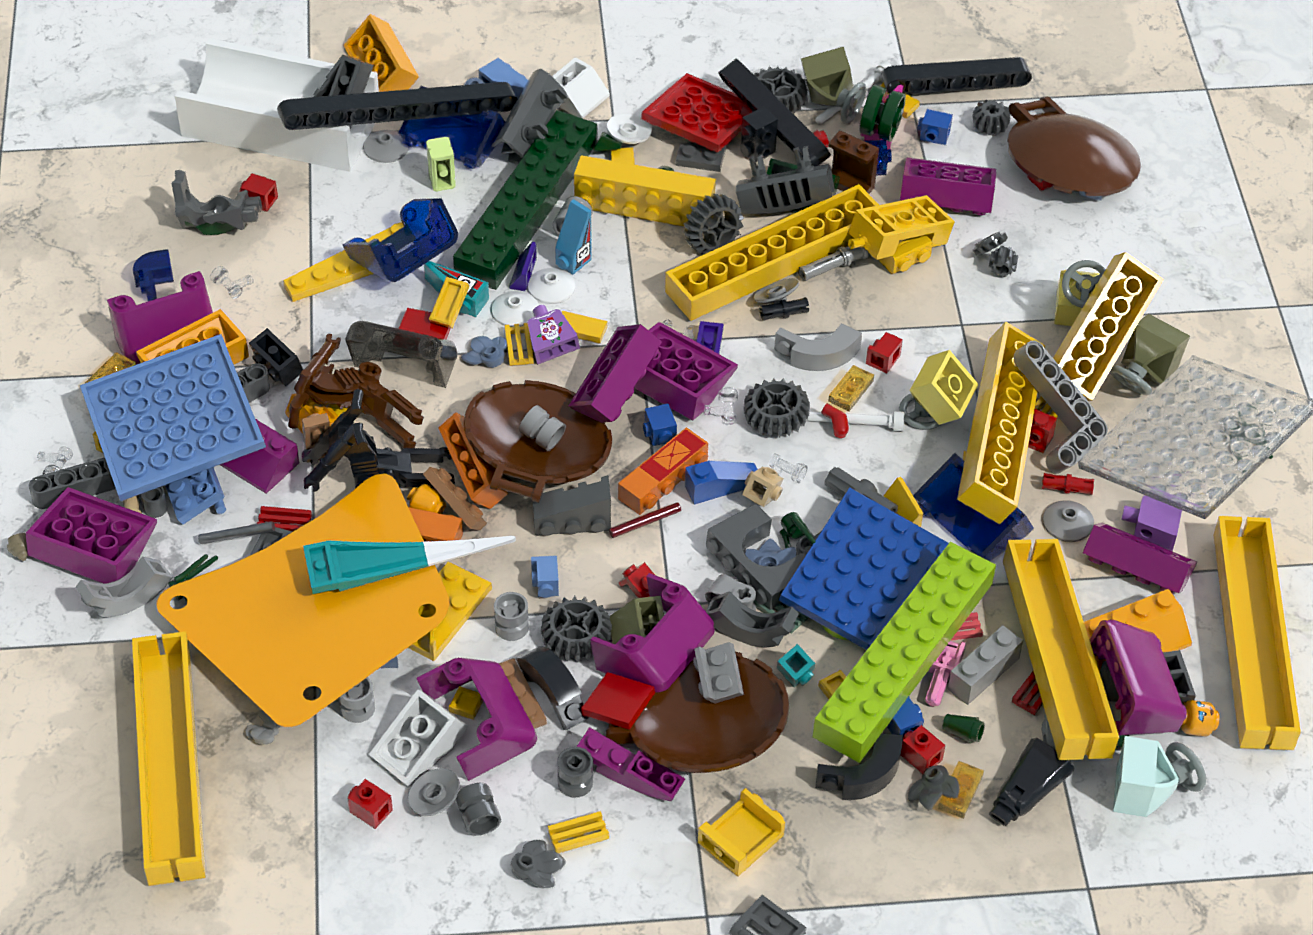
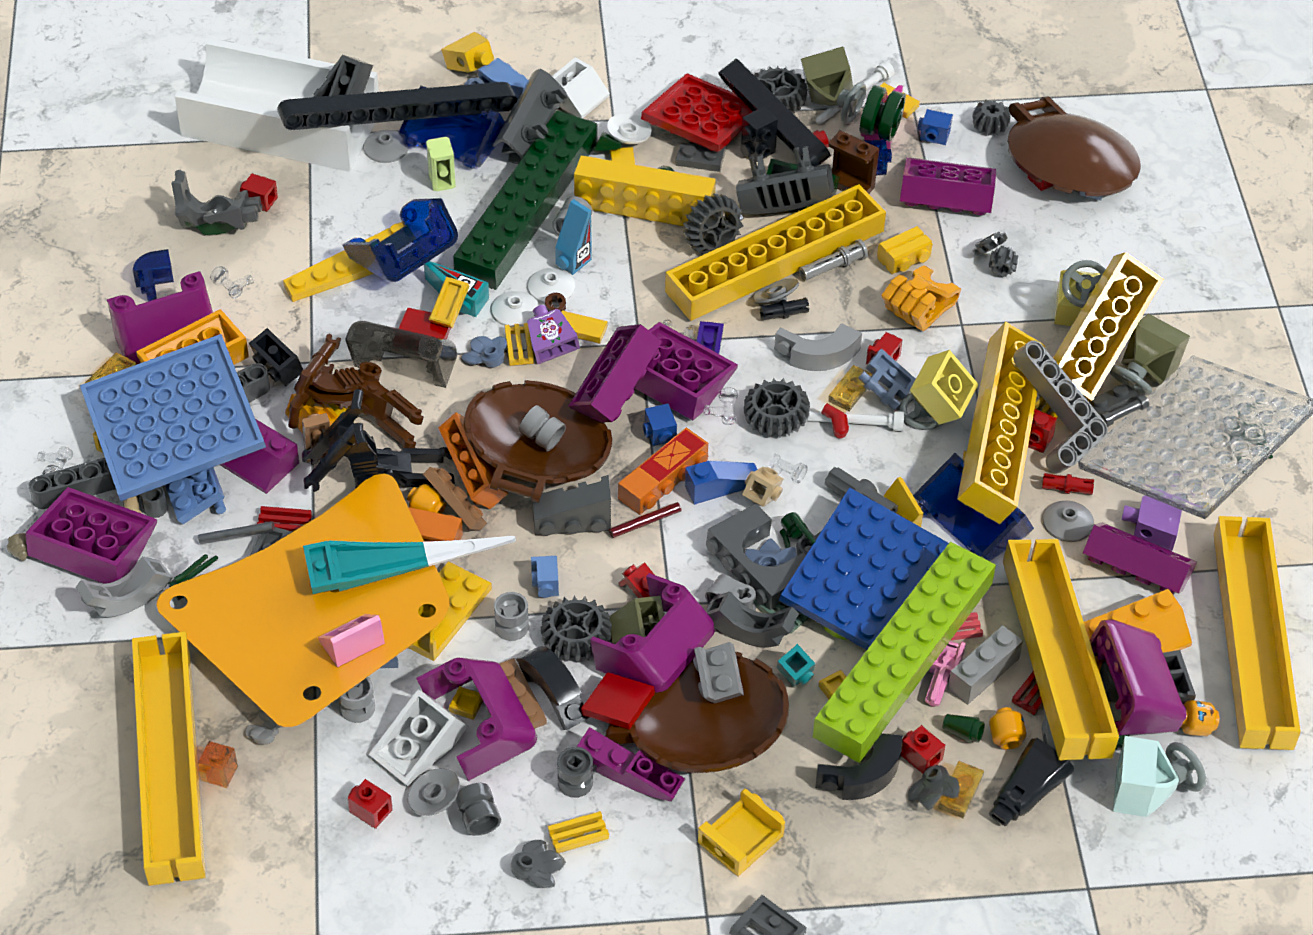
(217, 764): none -> clear orange brick
(353, 639): none -> bright pink slope
(379, 46): light orange slope -> none
(468, 53): none -> yellow torso
(524, 268): dark purple slope -> none
(555, 297): none -> reddish brown bush
(883, 225): yellow brick -> none
(890, 374): none -> sand blue plate
(906, 719): blue brick -> none
(919, 299): none -> light orange piece
(957, 75): black beam -> none
(1007, 728): none -> light orange head
(1118, 403): none -> dark grey plate

